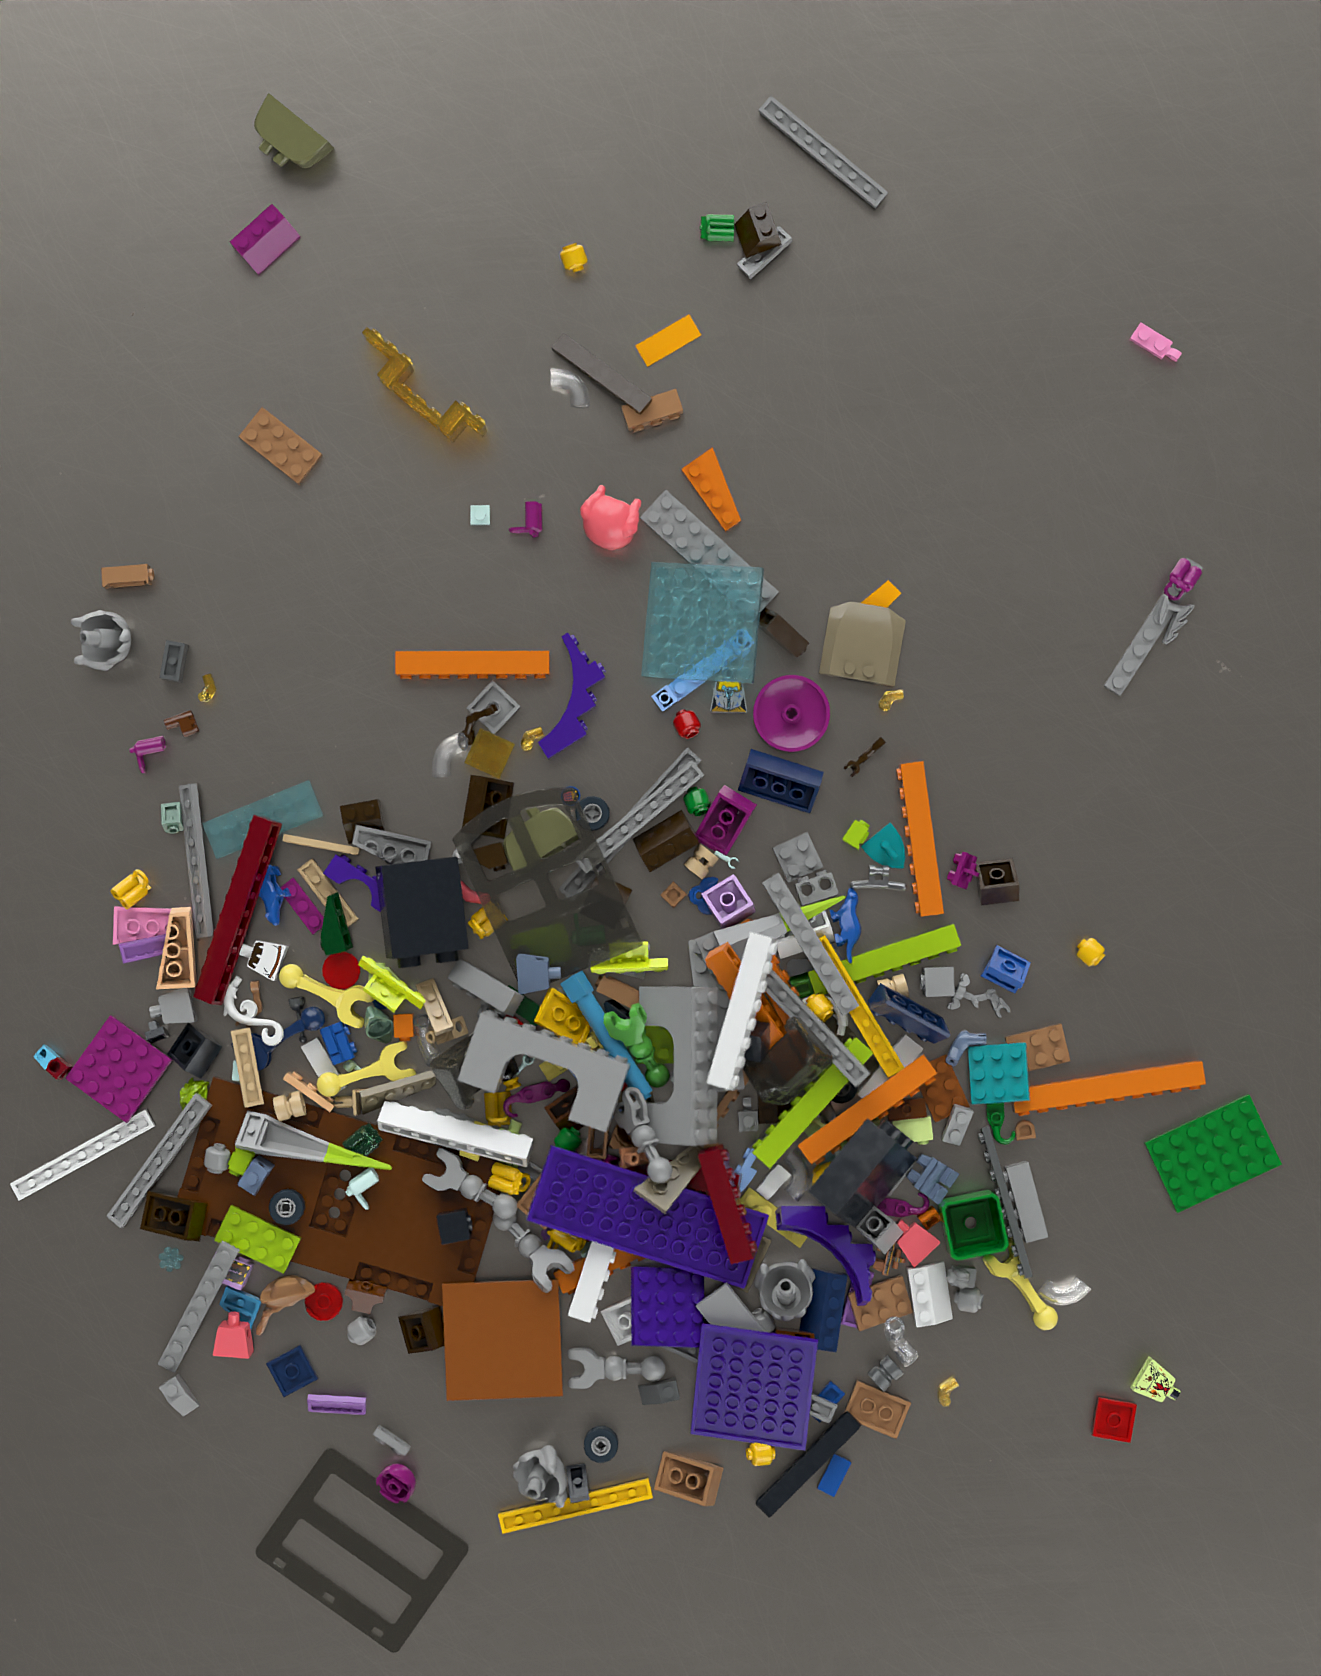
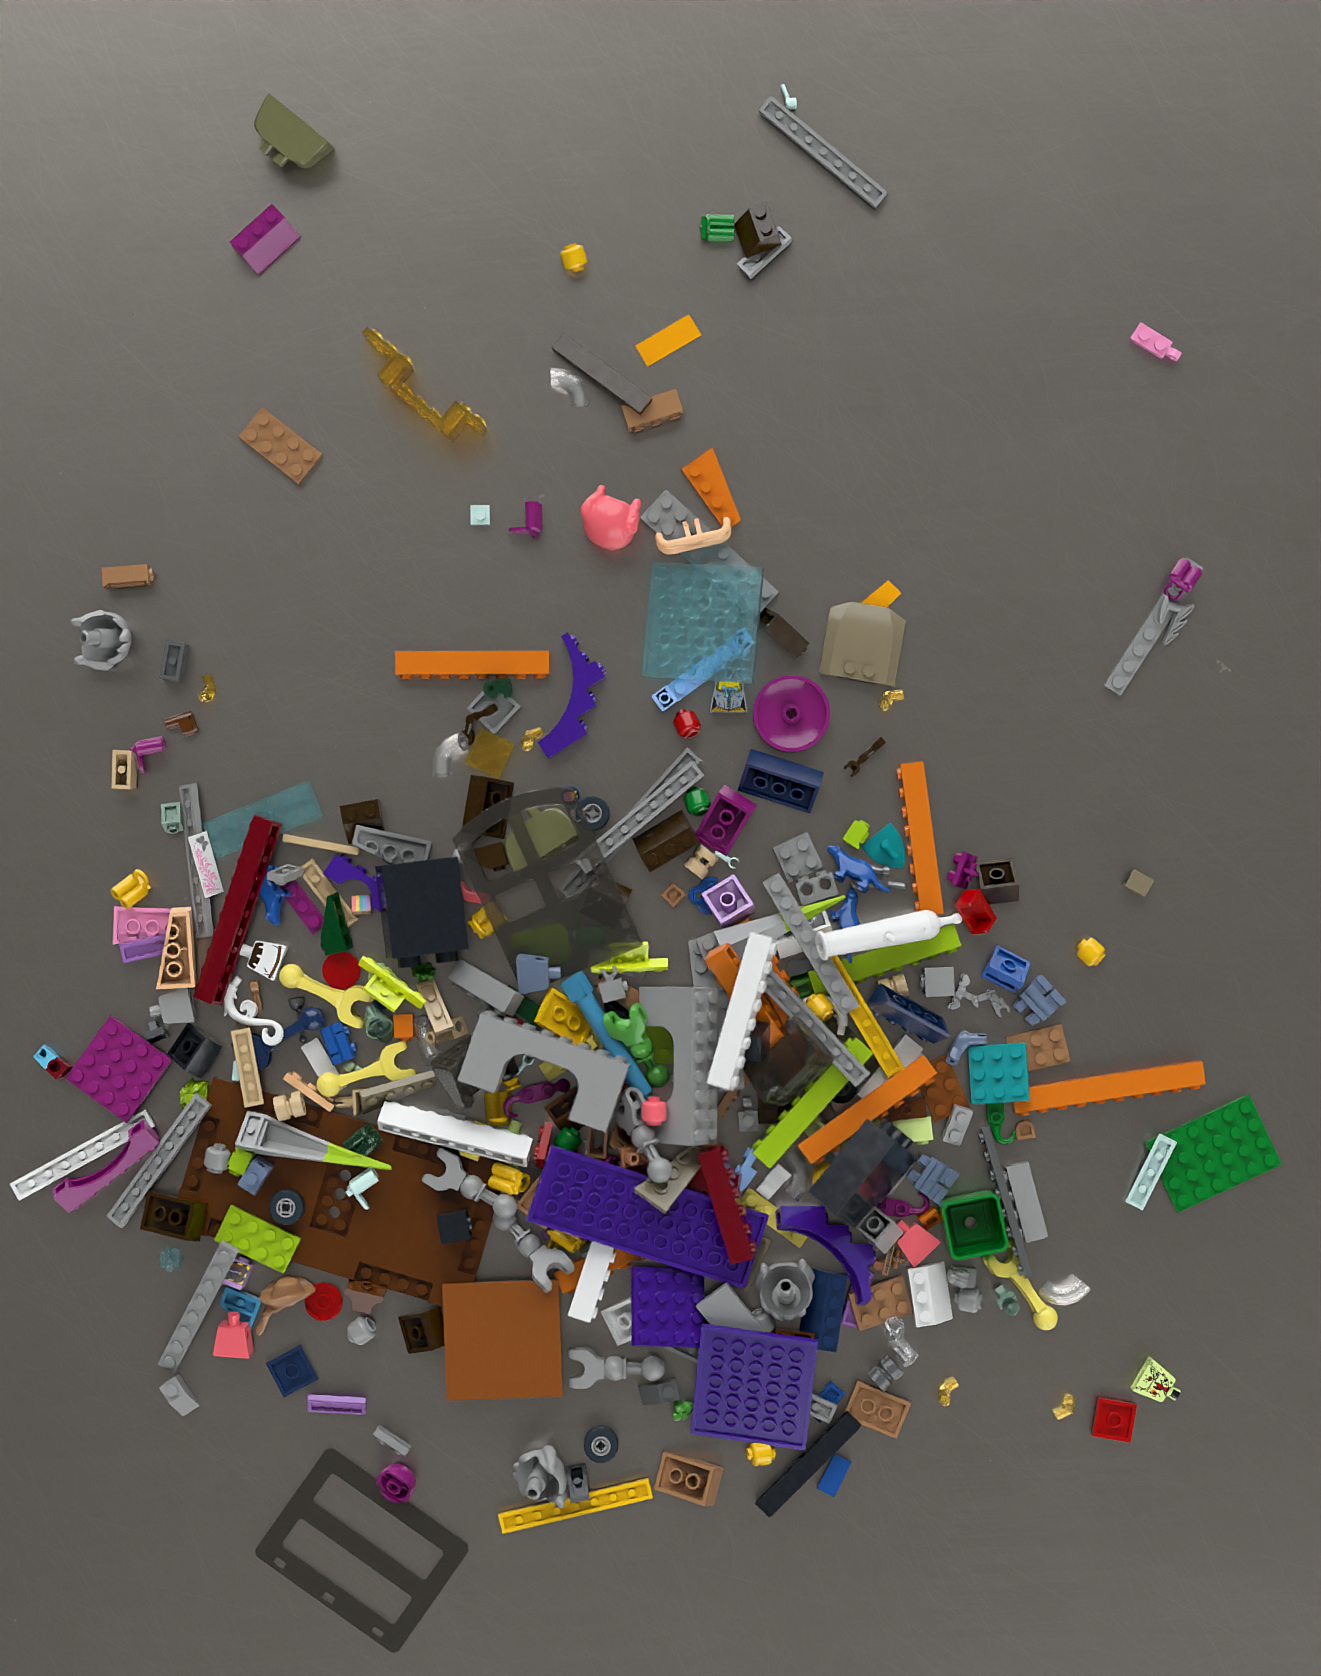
(74, 1192): none -> magenta arch
(123, 770): none -> tan slope
(205, 864): none -> white sticker
(285, 874): none -> light grey plate
(361, 904): none -> tile
(423, 971): none -> bright green plant
(499, 686): none -> clear green leg
(544, 1139): none -> red plate
(612, 988): none -> light grey brick
(654, 1111): none -> coral head
(682, 1410): none -> bright green plant
(695, 541): none -> light nougat piece
(789, 102): none -> light aqua hand
(855, 870): none -> blue animal
(882, 933): none -> white piece
(975, 911): none -> red panel
(1007, 1301): none -> sand green hips
(1039, 1004): none -> sand blue hips
(1067, 1407): none -> clear yellow arm
(1138, 883): none -> dark tan panel
(1151, 1171): none -> light aqua plate

